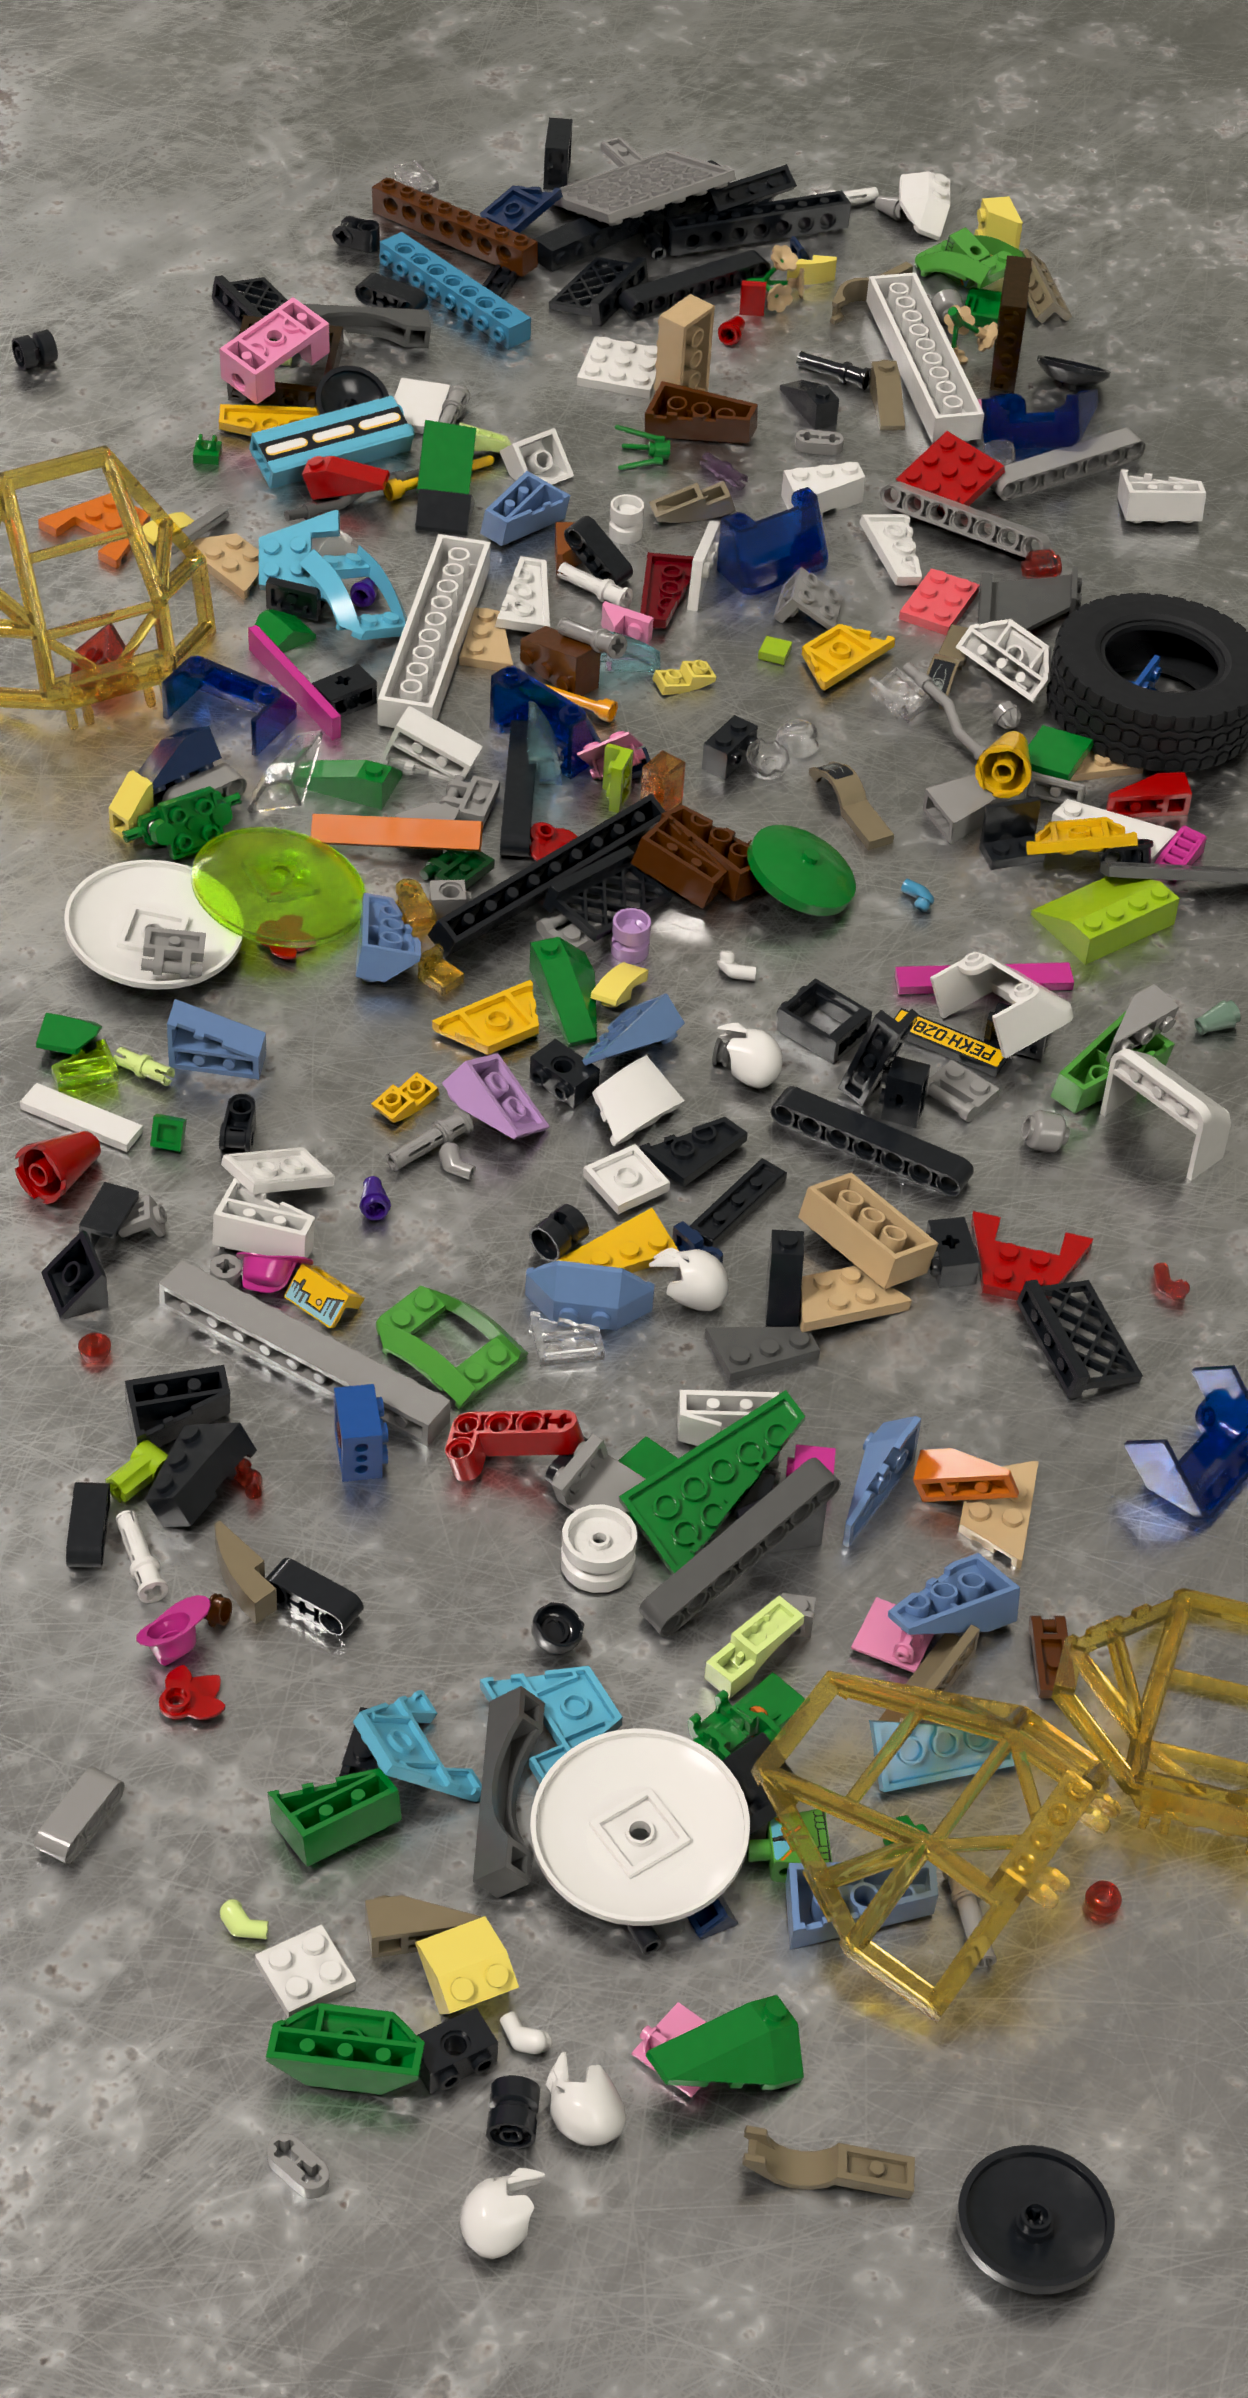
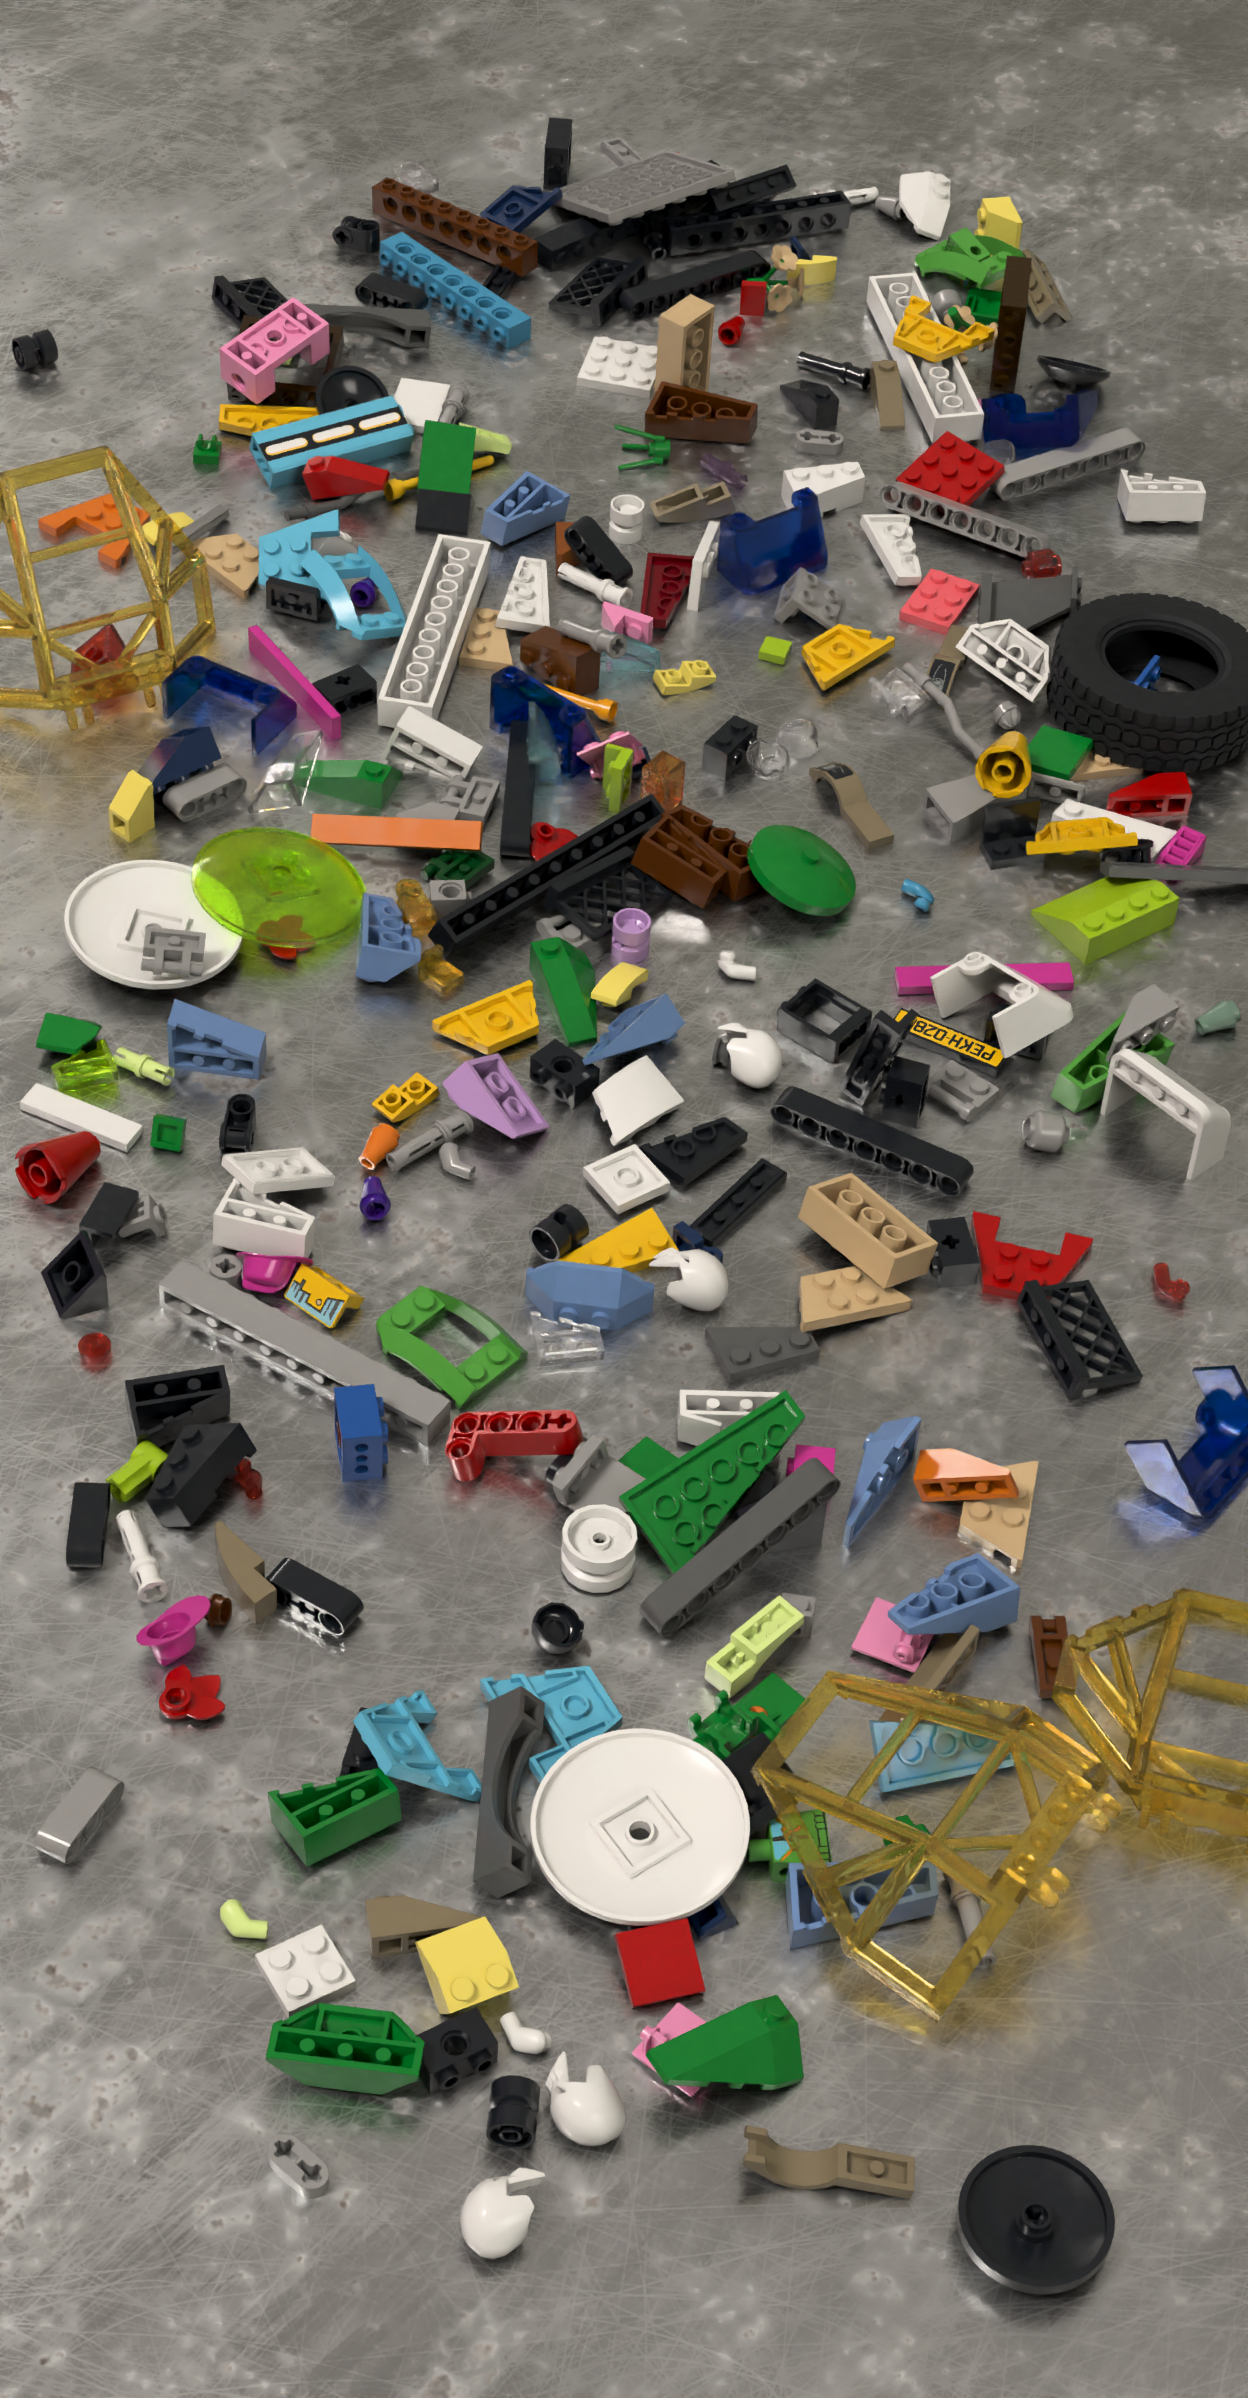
(185, 821): green piece -> none
(284, 629): green slope -> none
(380, 1142): none -> orange cone
(538, 455): white slope -> none
(659, 1963): none -> red tile
(784, 1278): black slope -> none
(856, 290): dark tan piece -> none
(934, 340): none -> yellow wing
(1106, 1891): clear red plate -> none

